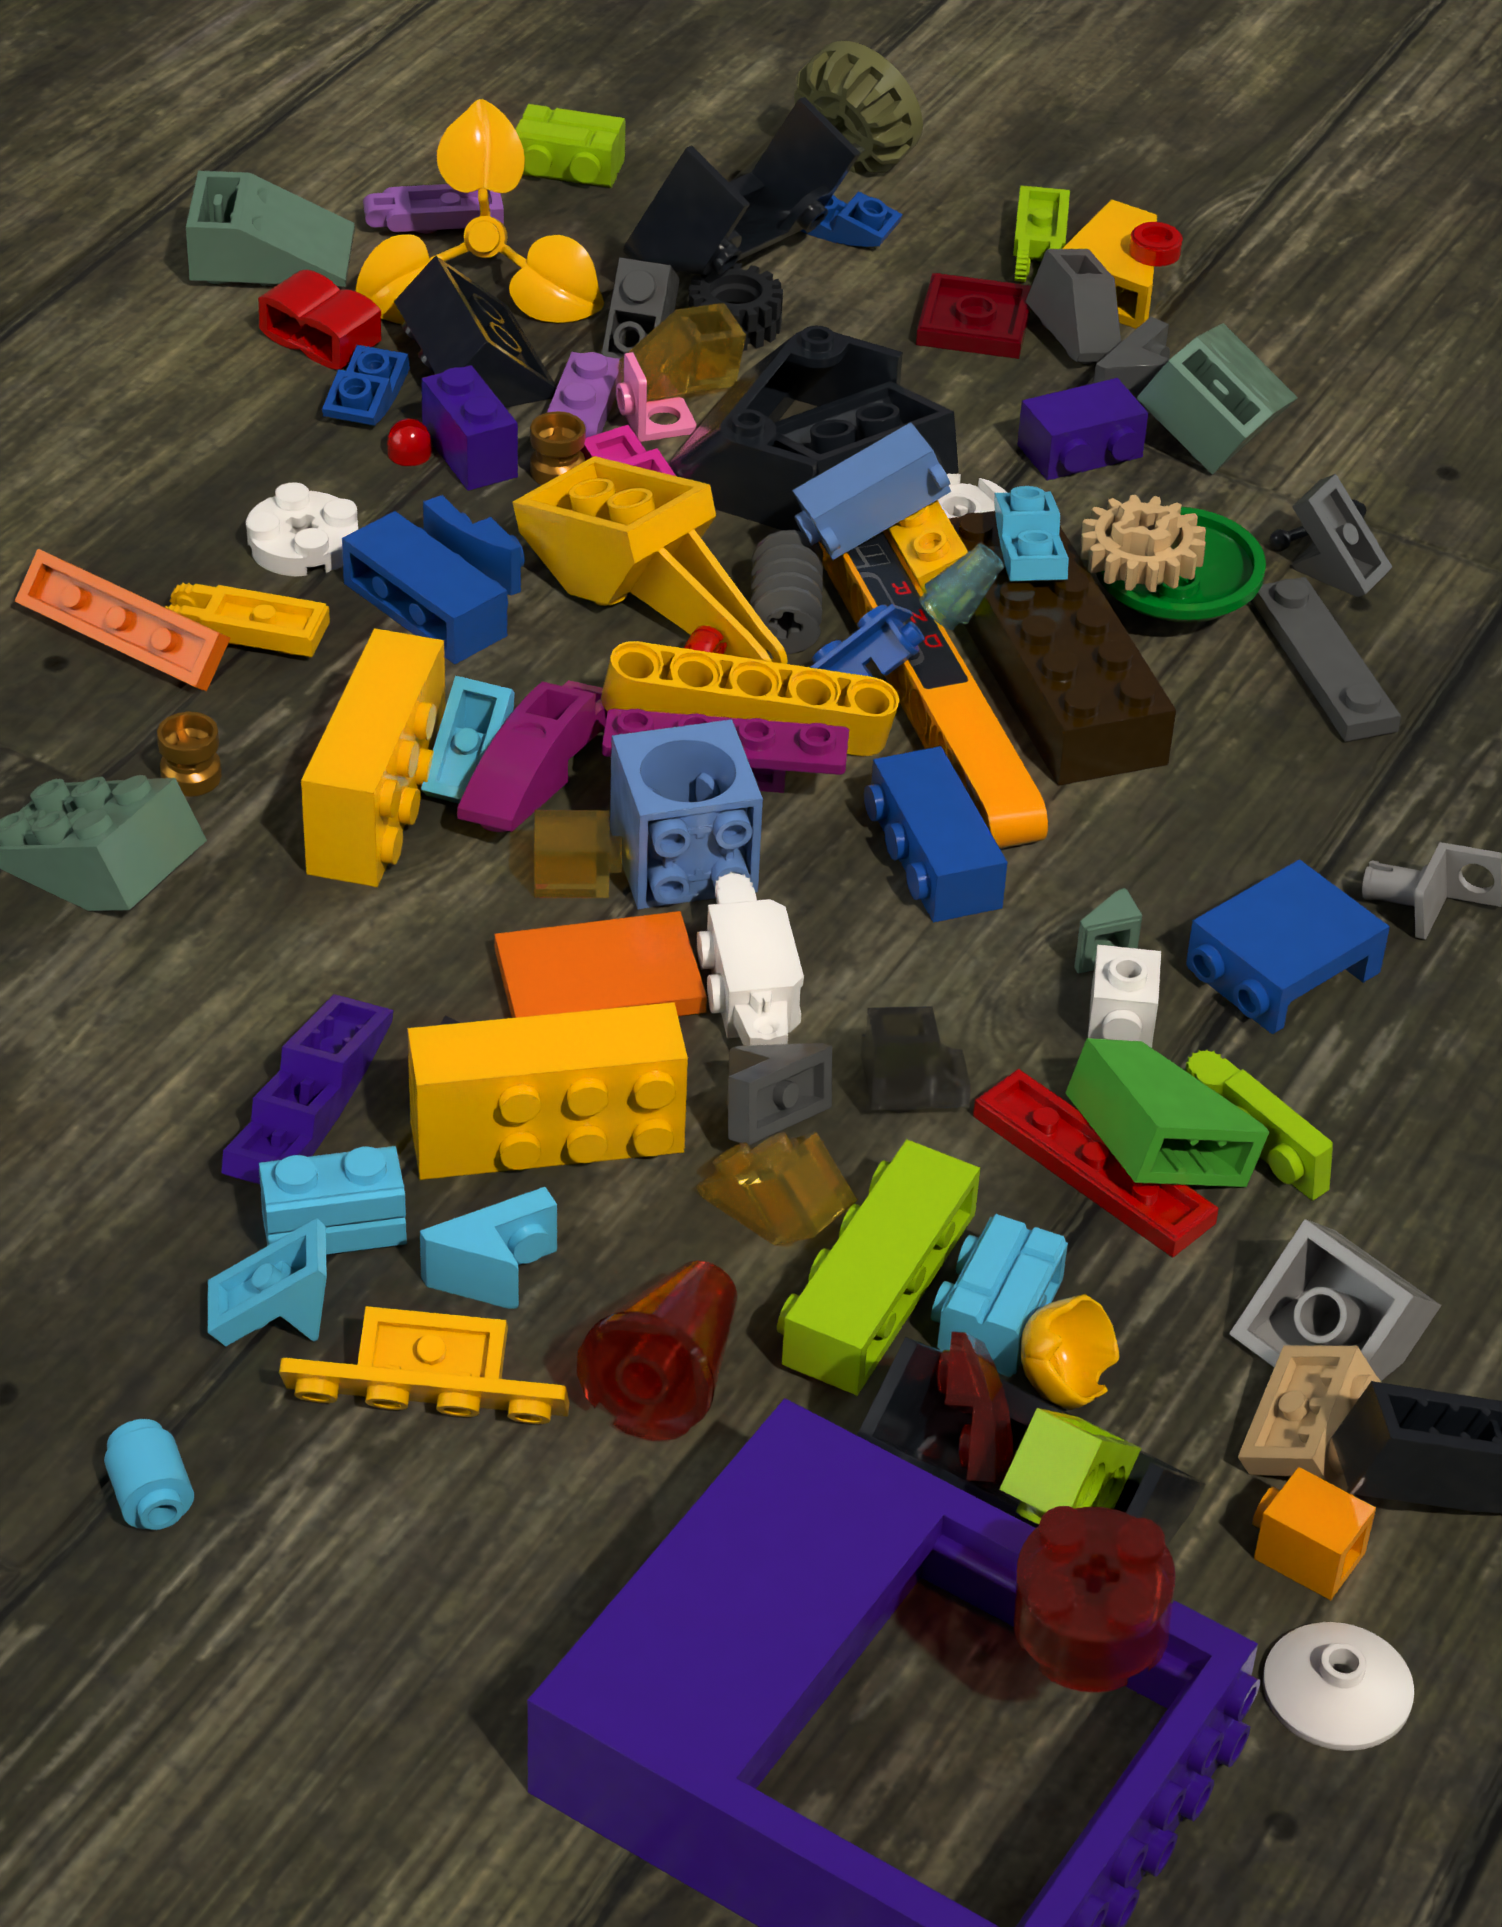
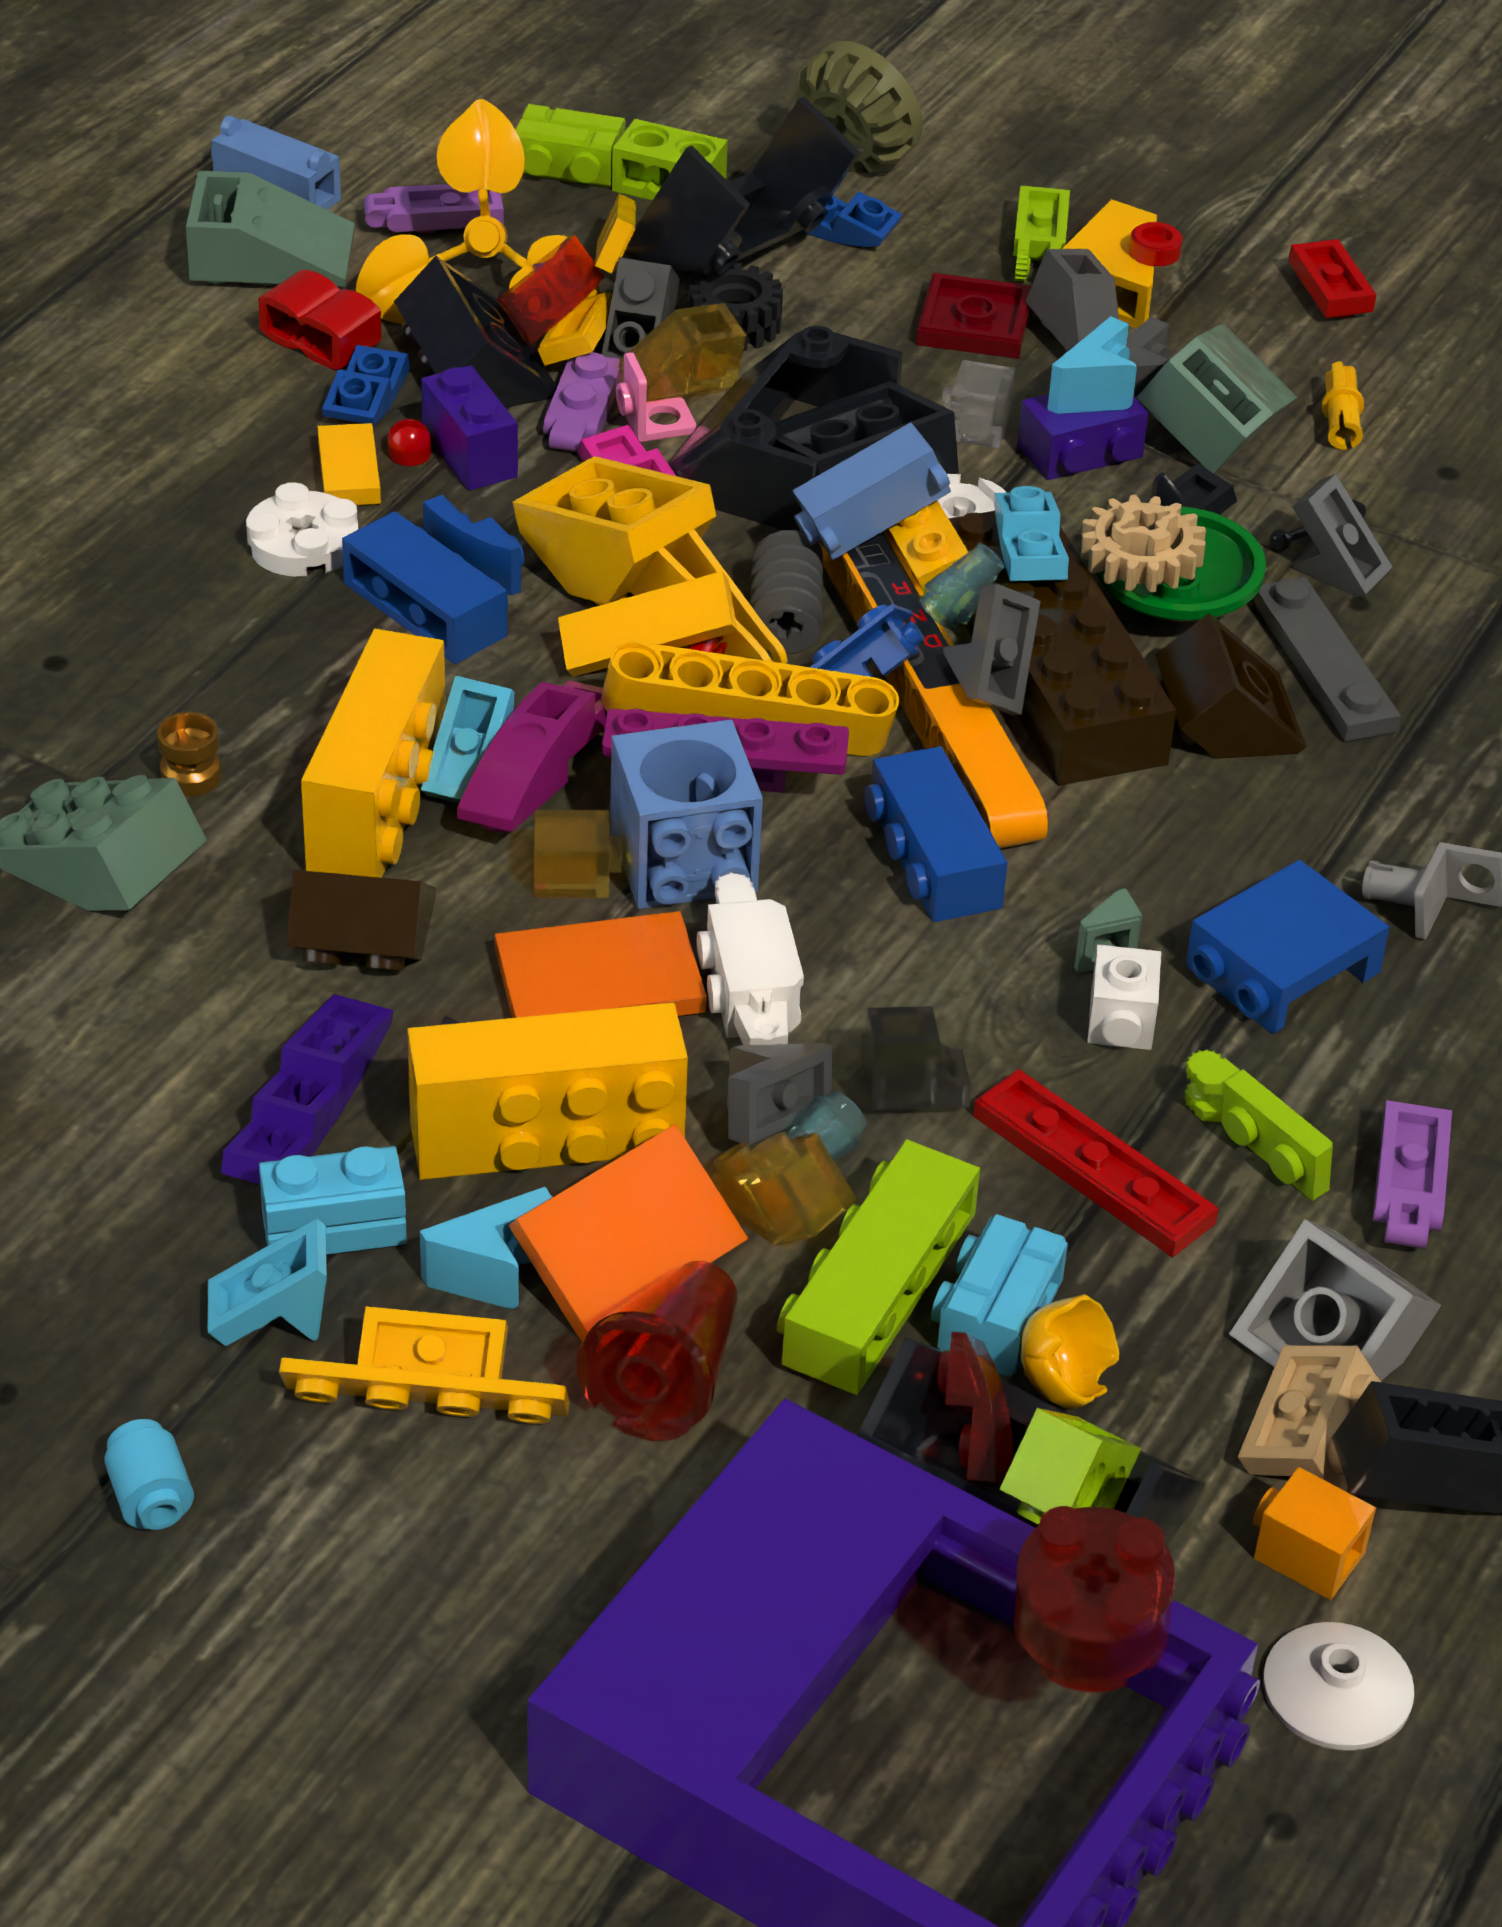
(122, 620): orange plate -> none
(254, 617): yellow hinge -> none
(277, 159): none -> medium blue brick
(349, 463): none -> yellow tile
(359, 917): none -> dark brown slope
(551, 289): none -> clear red slope
(557, 445): pearl gold wheel -> none
(577, 331): none -> yellow tile
(616, 233): none -> yellow tile
(627, 1229): none -> orange tile
(651, 150): none -> lime brick
(664, 616): none -> yellow tile
(835, 1121): none -> clear light blue cone
(980, 402): none -> clear brick
(998, 658): none -> dark grey slope
(1095, 373): none -> medium azure slope
(1162, 1118): bright green slope -> none
(1195, 489): none -> black plate
(1227, 695): none -> dark brown slope
(1332, 278): none -> red plate
(1343, 406): none -> yellow axle
(1412, 1172): none -> medium lavender hinge

